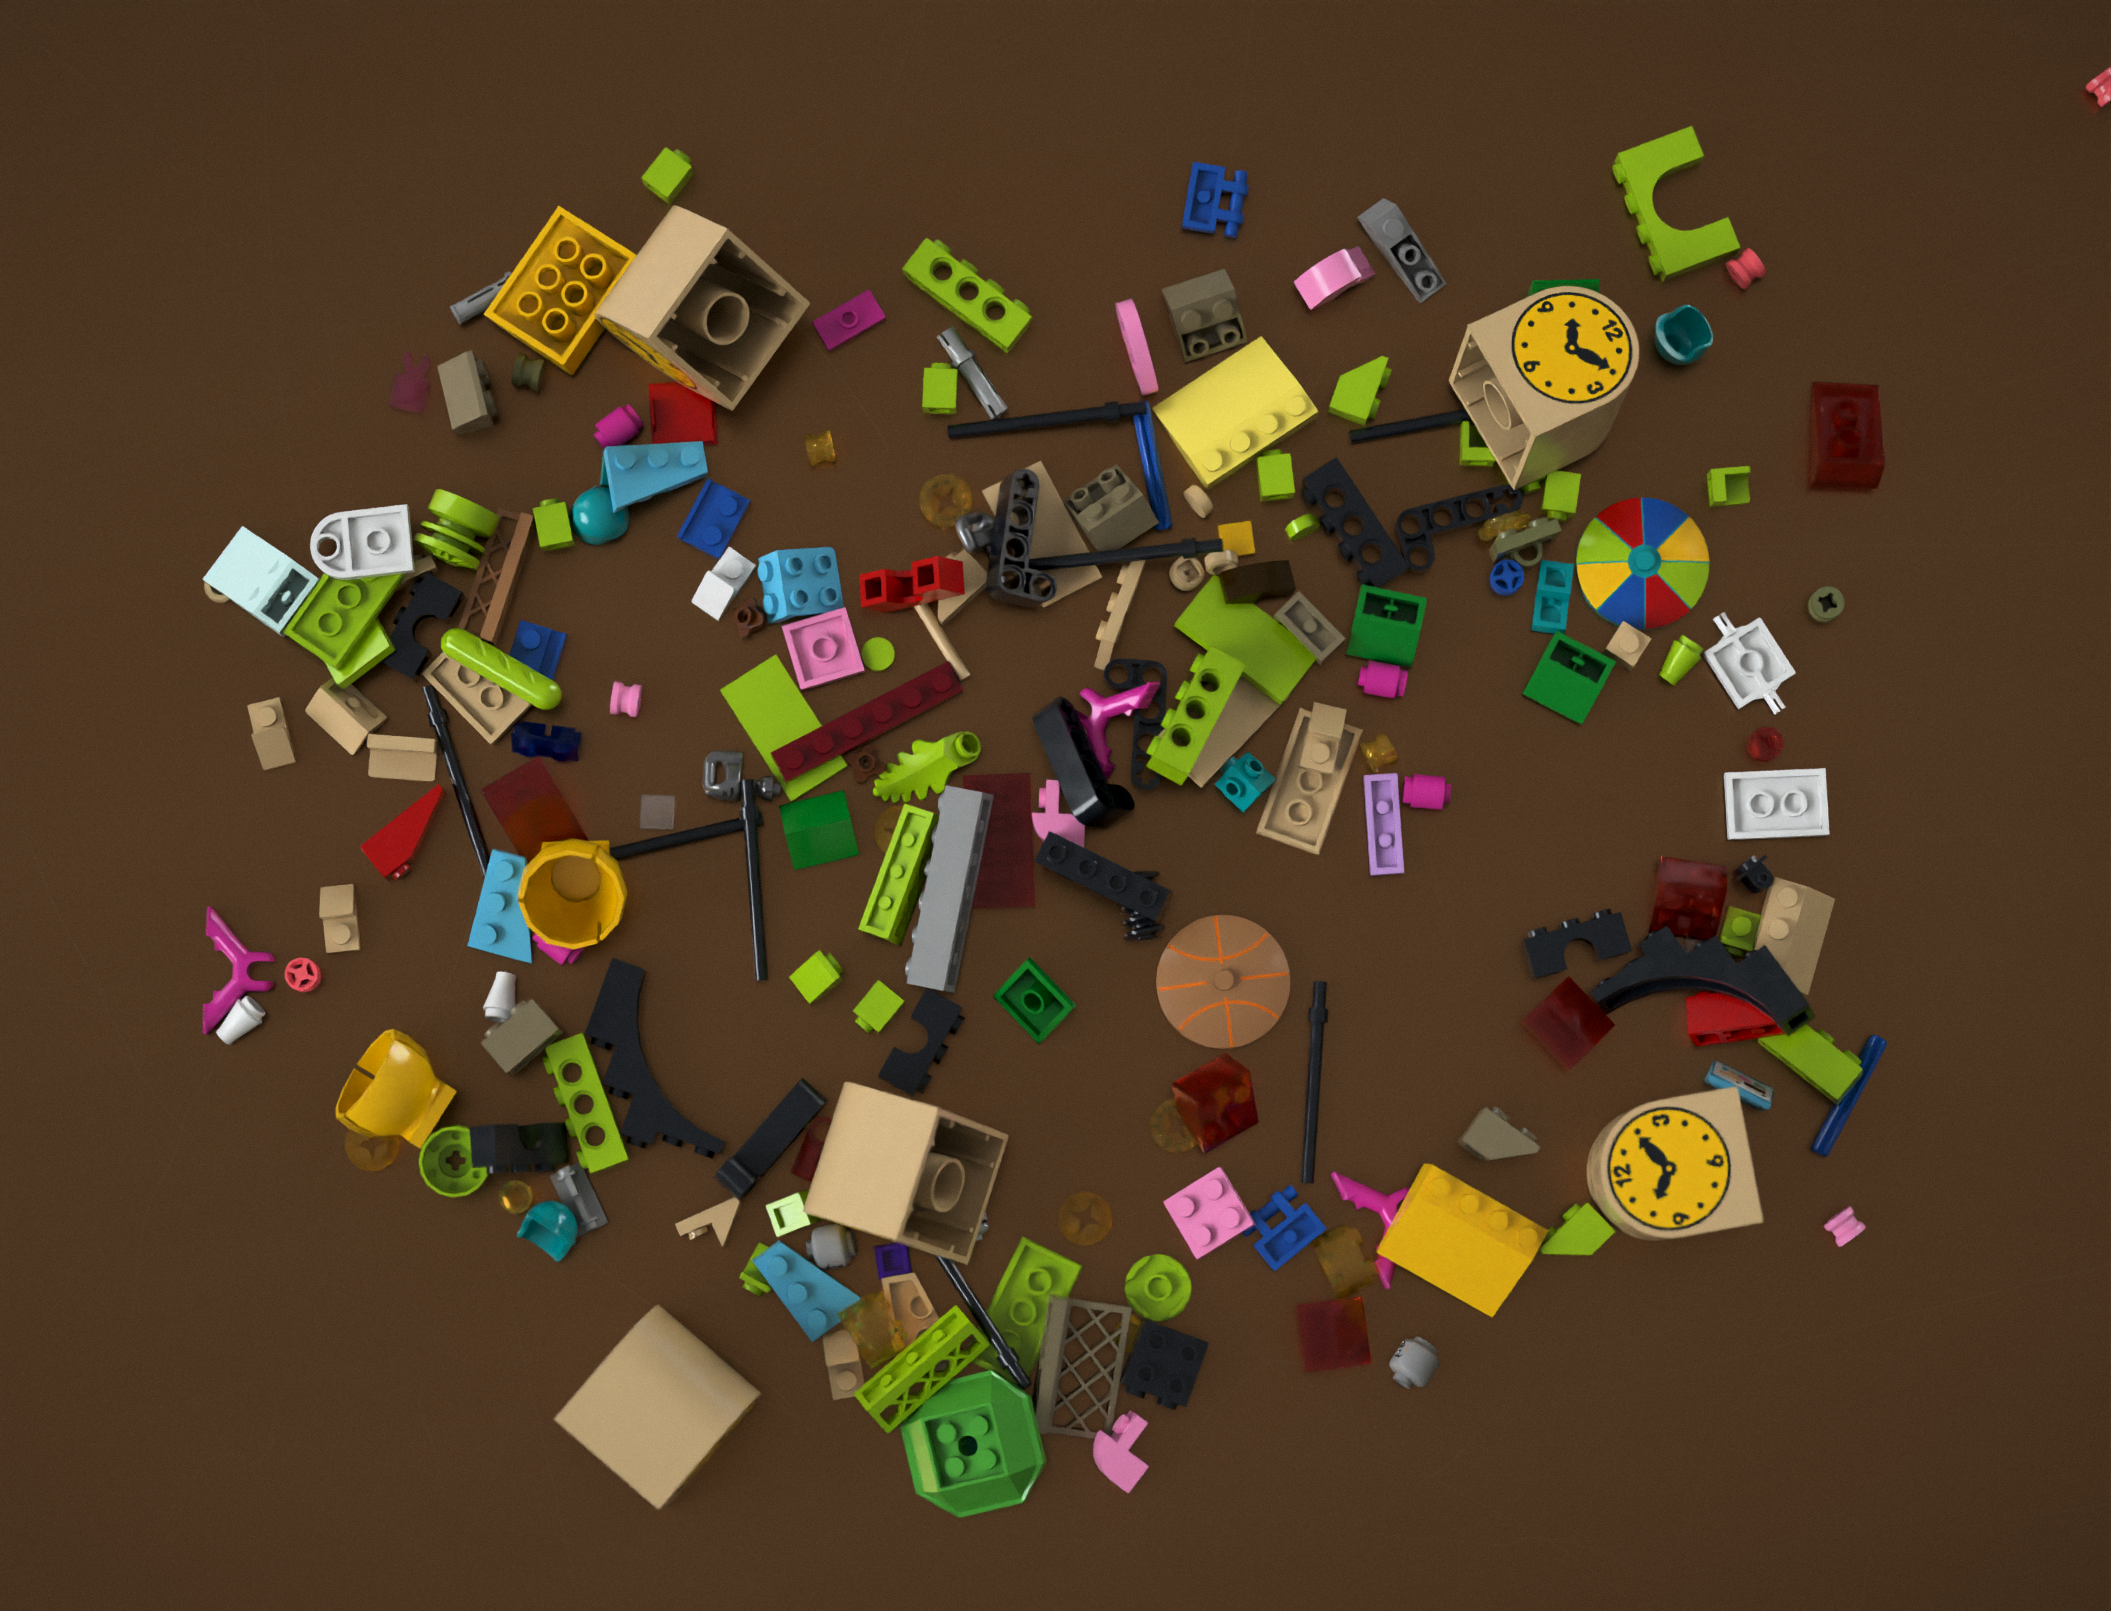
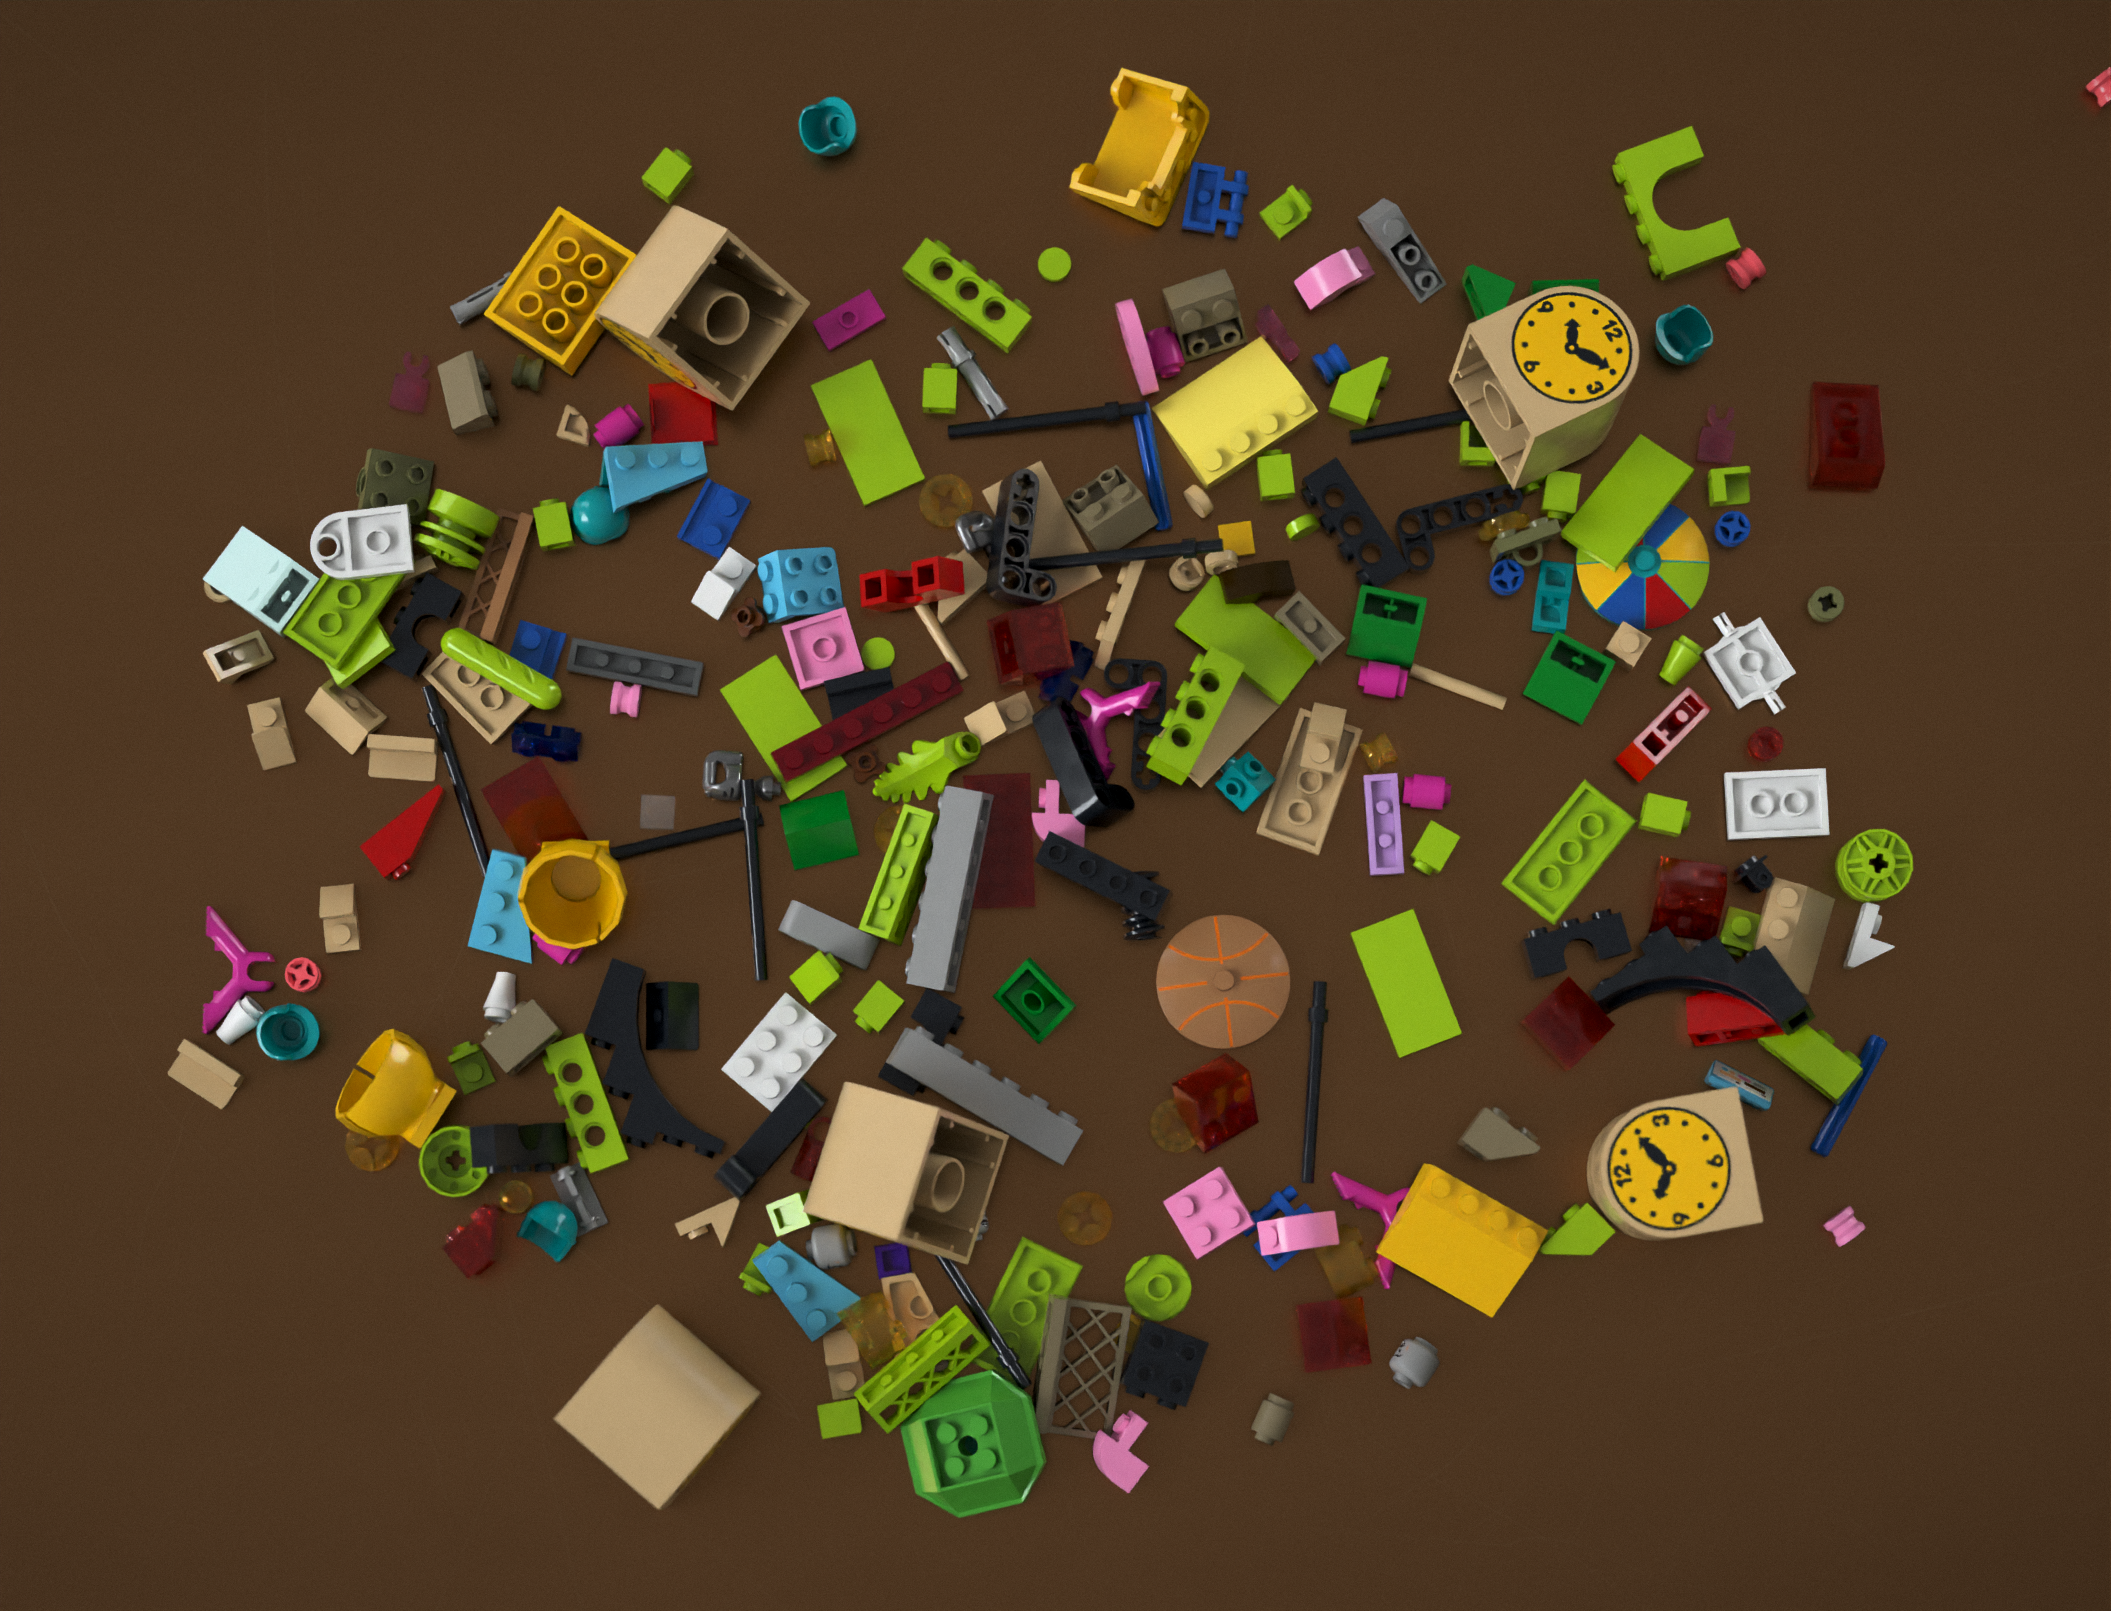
(205, 1074): none -> tan panel
(238, 657): none -> tan slope
(287, 1032): none -> teal helmet
(393, 481): none -> olive plate
(471, 1067): none -> lime bracket
(479, 1243): none -> clear red slope
(574, 427): none -> tan tile
(635, 667): none -> dark grey plate
(672, 1016): none -> black panel
(779, 1052): none -> white plate
(828, 127): none -> teal helmet
(829, 935): none -> light grey beam
(839, 1418): none -> lime panel
(856, 690): none -> black panel
(868, 433): none -> lime tile
(984, 1095): none -> light grey brick
(1000, 718): none -> tan slope
(1030, 644): none -> clear red slope
(1054, 264): none -> lime tile
(1060, 683): none -> clear blue hinge
(1145, 148): none -> yellow windscreen
(1165, 351): none -> dark pink brick
(1271, 327): none -> clear pink plate
(1273, 1419): none -> dark tan brick
(1287, 212): none -> lime bracket
(1298, 1232): none -> bright pink brick
(1331, 363): none -> blue wheel
(1406, 983): none -> lime tile
(1433, 848): none -> lime brick
(1457, 686): none -> tan bar
(1486, 290): none -> green slope
(1569, 852): none -> lime tile
(1627, 503): none -> lime tile
(1663, 733): none -> red slope
(1664, 815): none -> lime brick
(1715, 441): none -> clear pink plate
(1734, 522): none -> blue wheel
(1858, 877): none -> lime wheel
(1862, 946): none -> white slope

